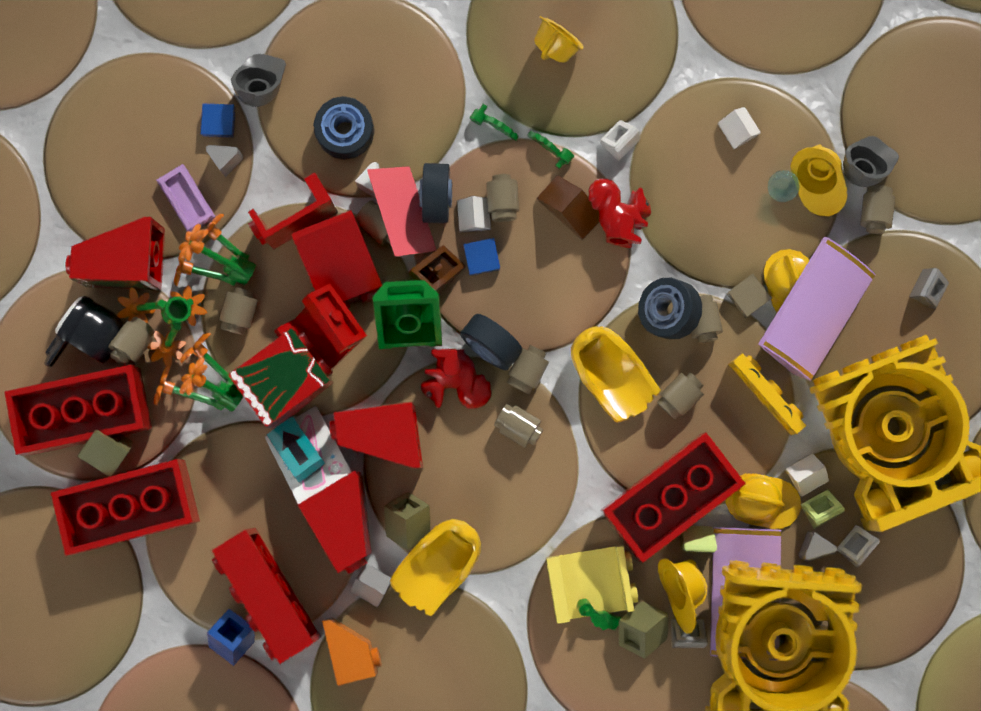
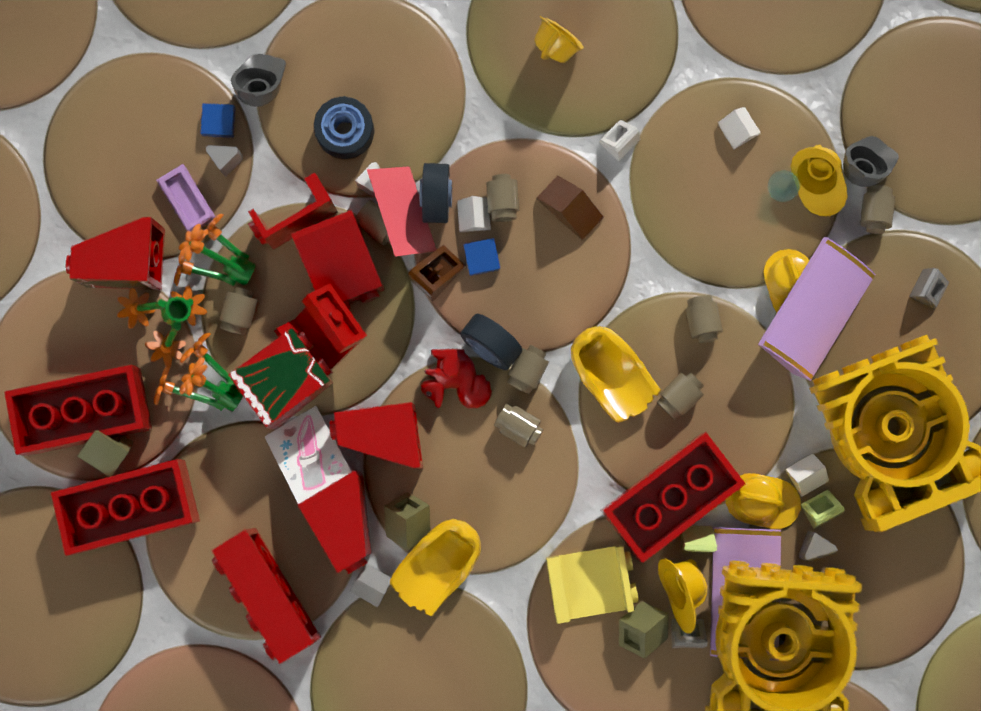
(86, 327): black piece -> none
(131, 341): dark tan brick -> none
(231, 637): blue brick -> none
(295, 449): teal tile -> none
(350, 653): orange slope -> none
(407, 315): green slope -> none
(479, 116): green piece -> none
(564, 156): green piece -> none
(599, 619): green piece -> none
(618, 218): red animal -> none
(685, 311): wheel -> none
(749, 295): dark tan tile -> none
(768, 393): yellow plate -> none
(857, 545): white slope -> none

